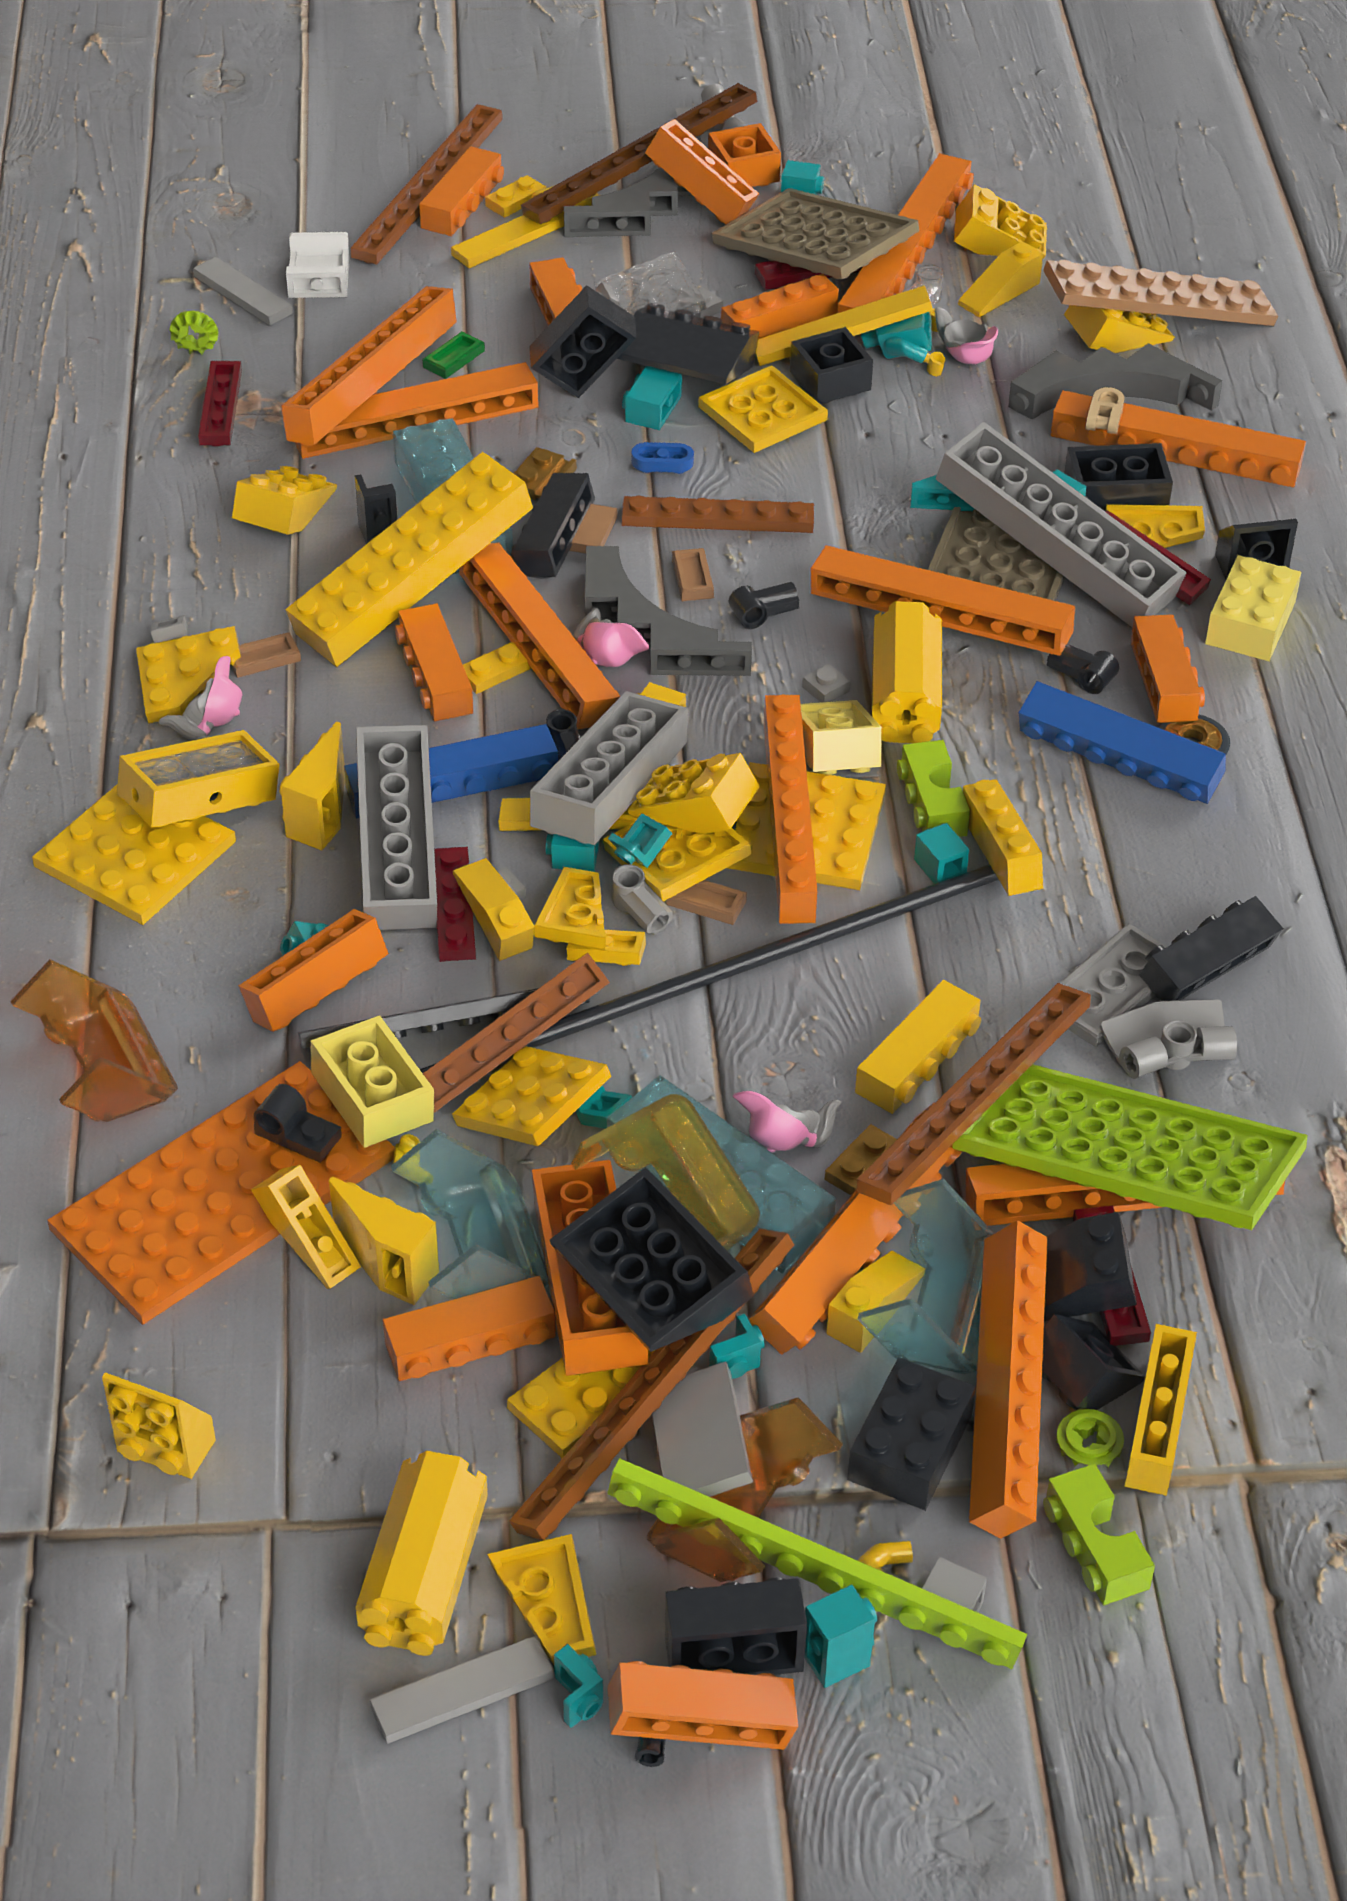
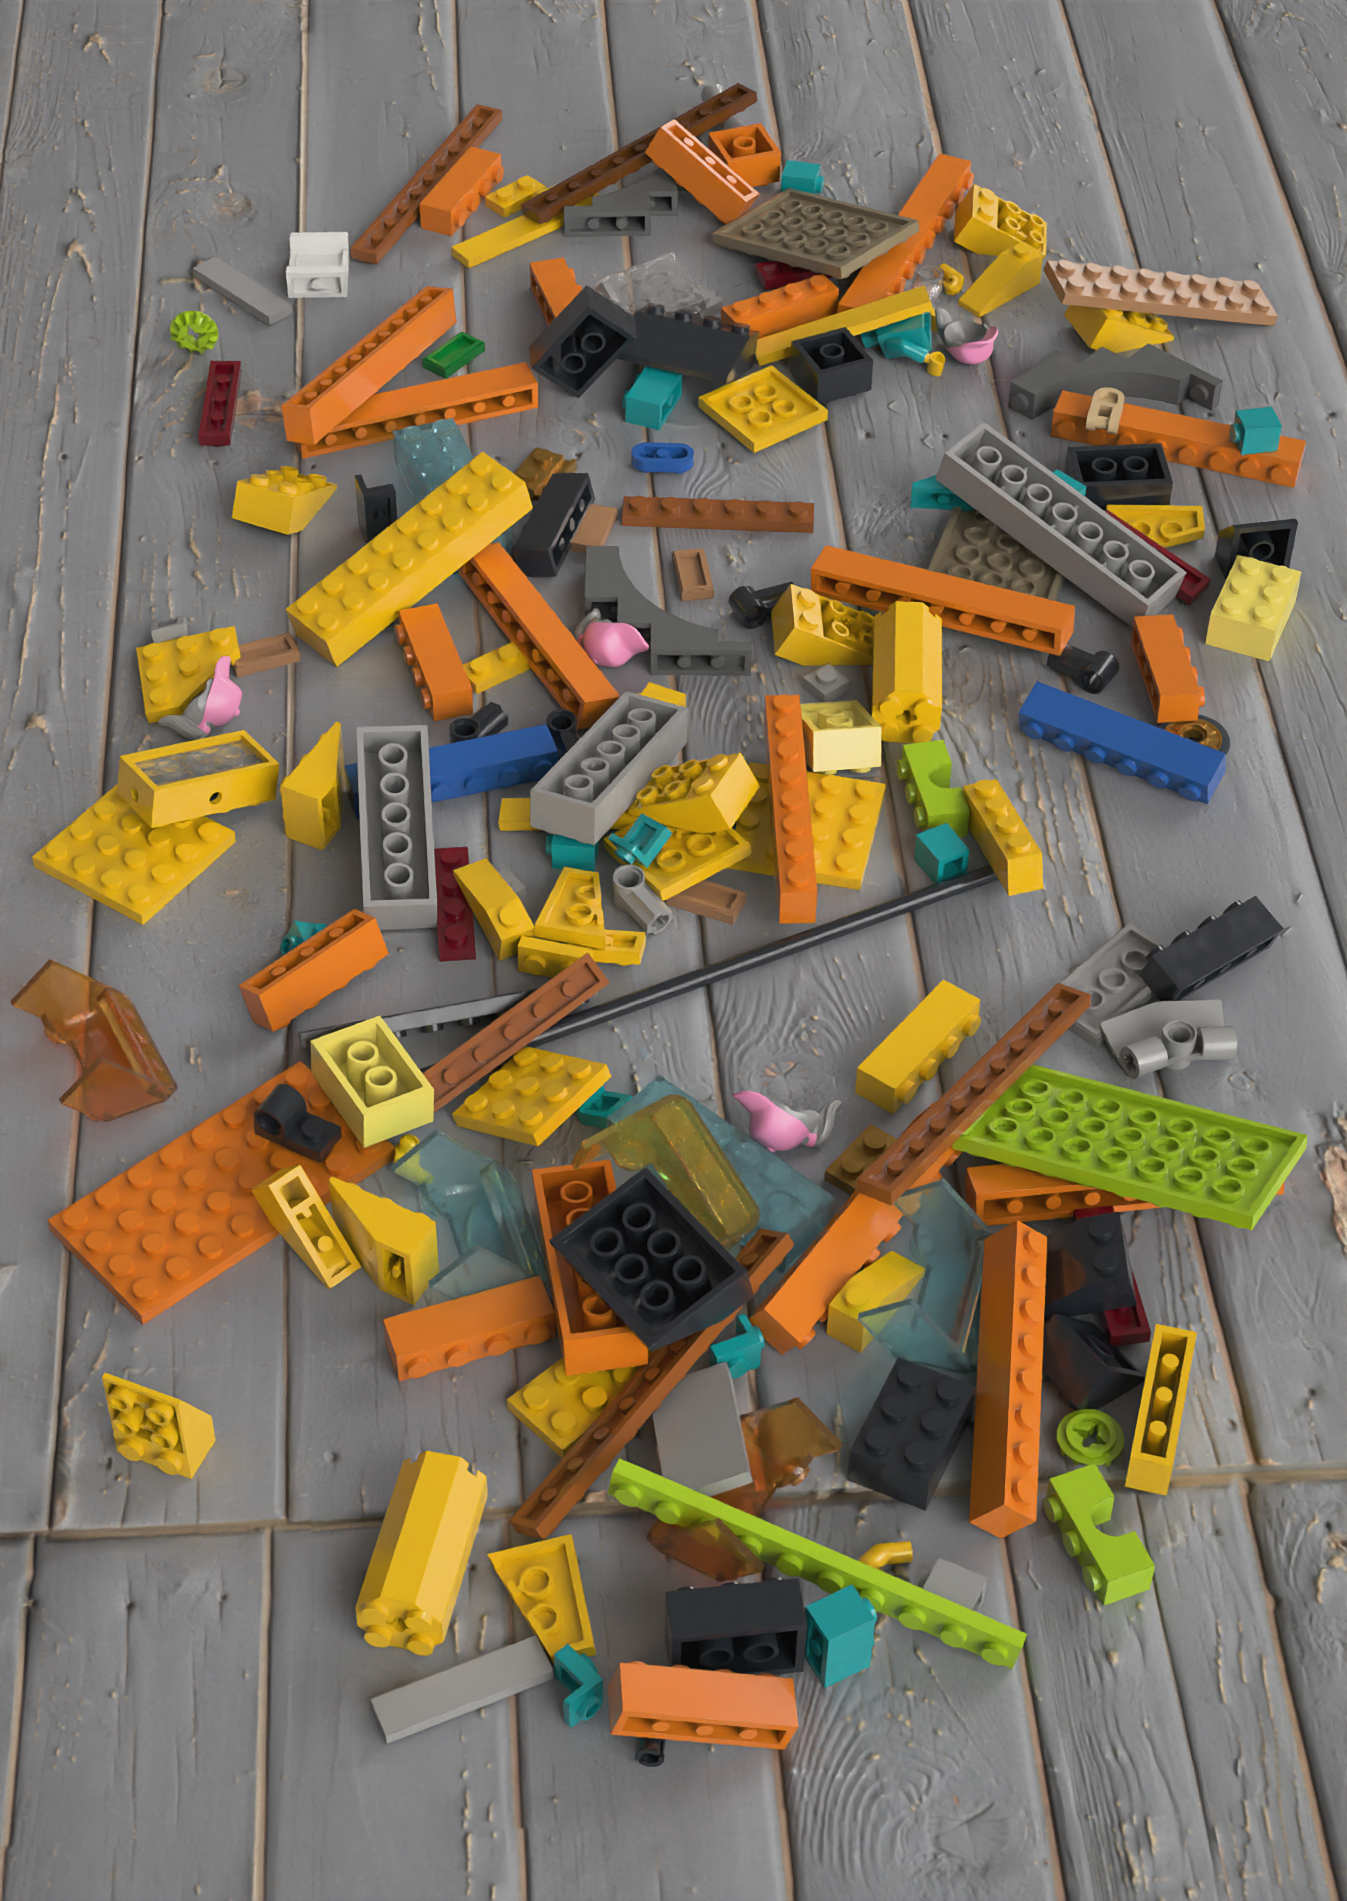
(485, 722): none -> black piece
(547, 957): none -> yellow plate
(820, 630): none -> yellow slope
(952, 280): none -> yellow arm
(1255, 430): none -> teal brick

